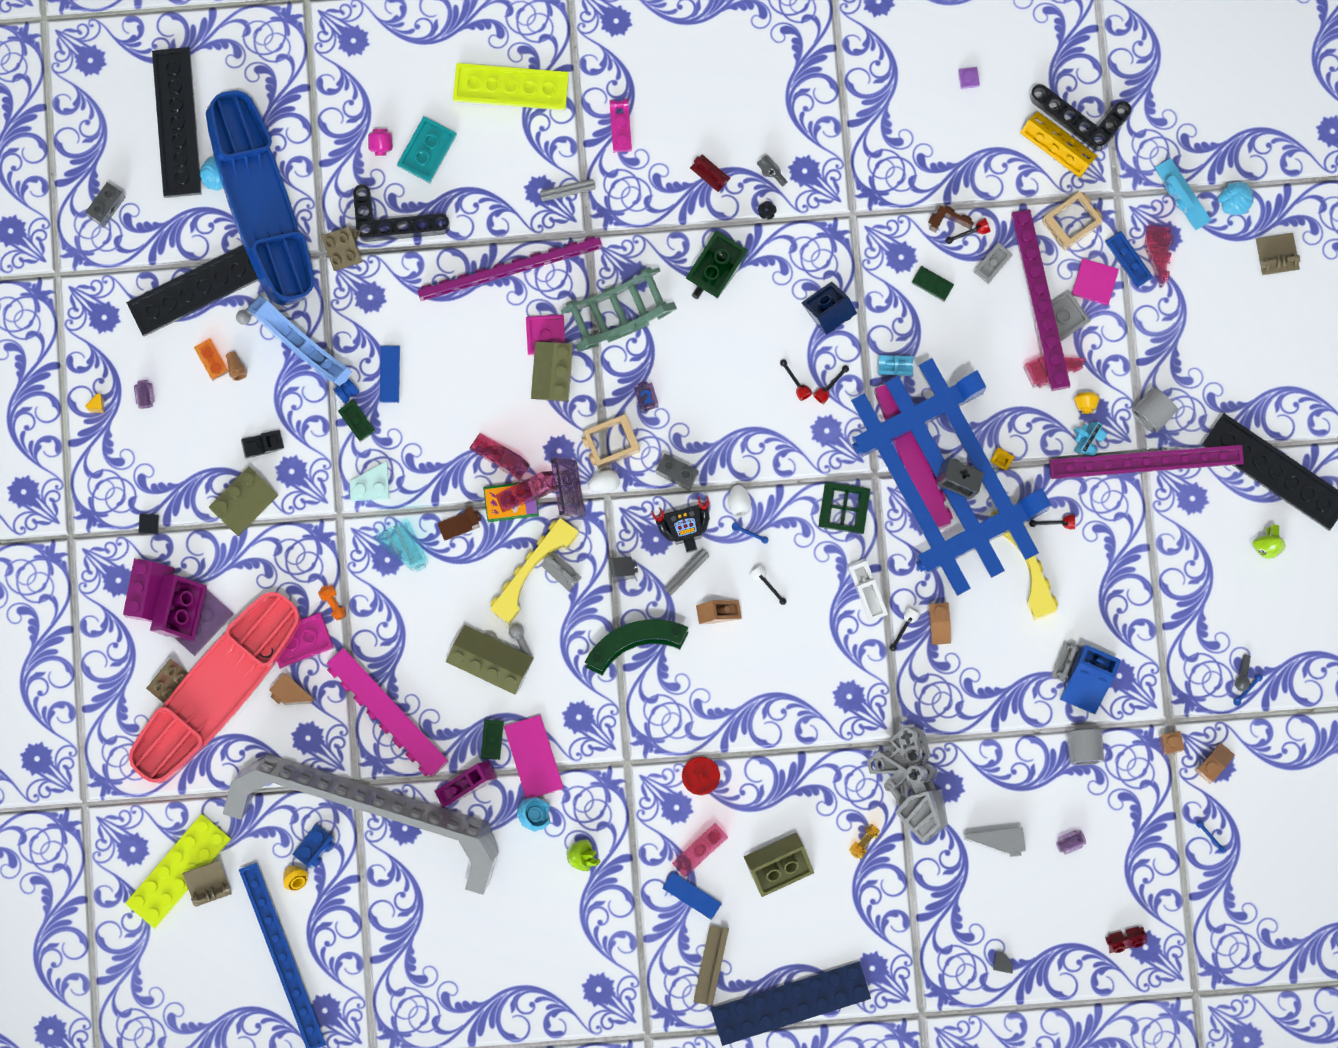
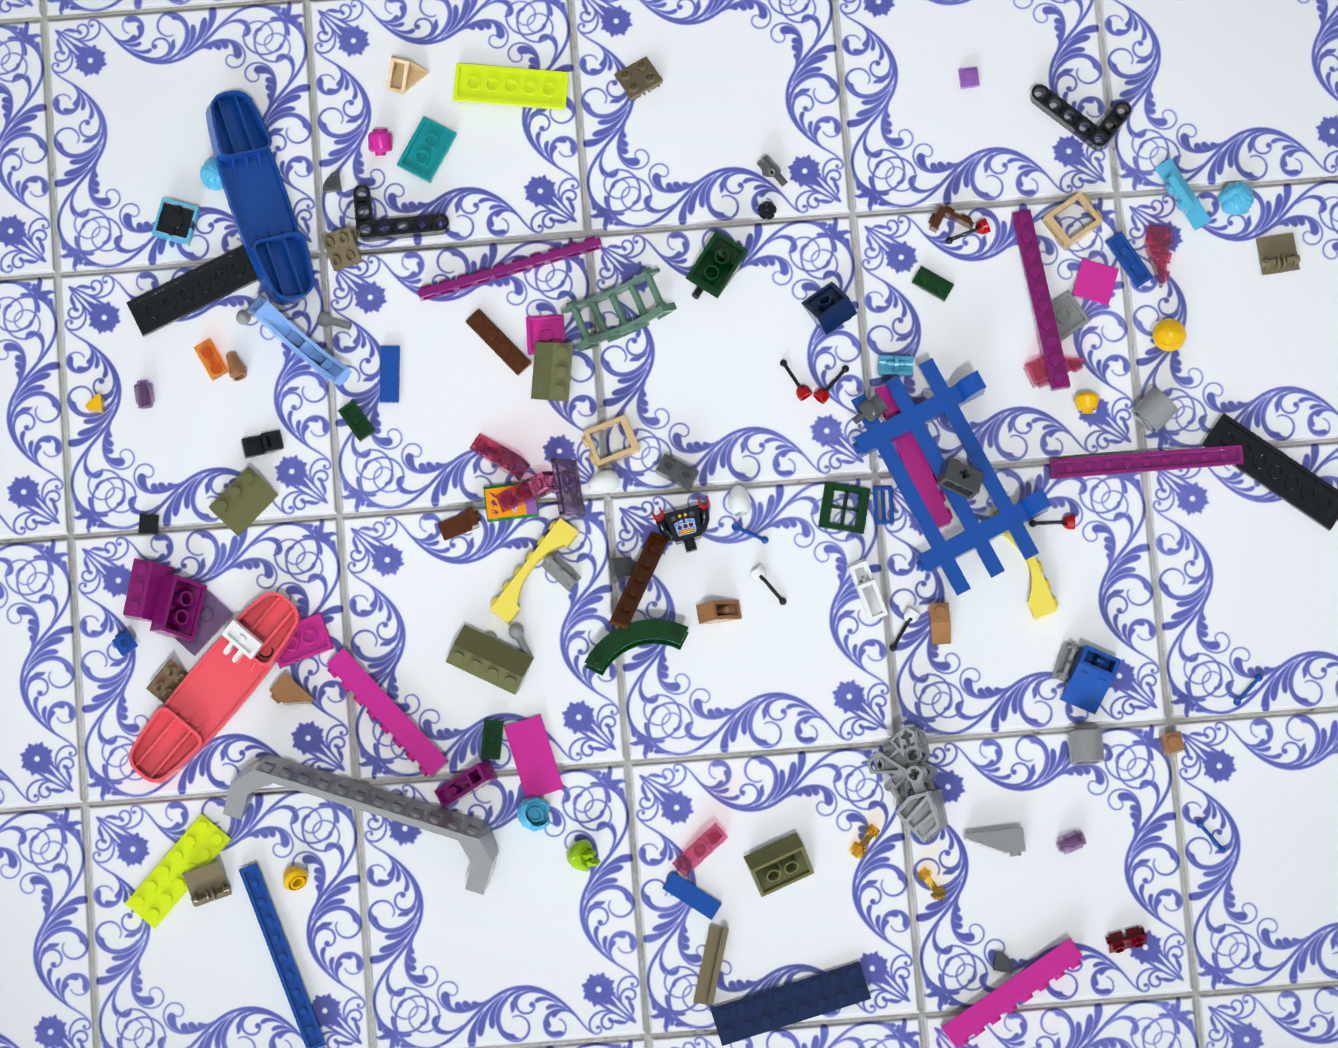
(105, 204): dark grey brick -> none
(125, 642): none -> blue bracket
(175, 221): none -> piece
(176, 122): black plate -> none
(242, 639): none -> white hinge
(314, 846): blue bracket -> none
(325, 319): none -> light grey bar
(327, 593): orange bar -> none
(332, 183): none -> dark grey tile
(346, 390): blue wheel -> none
(371, 484): light aqua wing -> none
(403, 74): none -> tan slope
(403, 545): clear light blue slope -> none
(498, 342): none -> reddish brown plate
(567, 190): light grey axle -> none
(620, 126): dark pink plate -> none
(638, 581): none -> reddish brown tile
(639, 78): none -> dark tan hinge
(646, 396): clear purple brick -> none
(687, 571): light grey axle -> none
(700, 776): red tile -> none
(709, 173): dark red hinge -> none
(870, 409): none -> dark grey piece
(891, 509): none -> blue tile
(938, 893): none -> clear yellow bar
(993, 263): light grey plate -> none
(1002, 459): yellow slope -> none
(1012, 992): none -> dark pink brick
(1057, 145): yellow fence -> none
(1085, 437): medium azure hips -> none
(1169, 334): none -> yellow piece
(1215, 763): medium nougat slope -> none
(1242, 682): dark grey bar -> none
(1271, 544): lime piece -> none

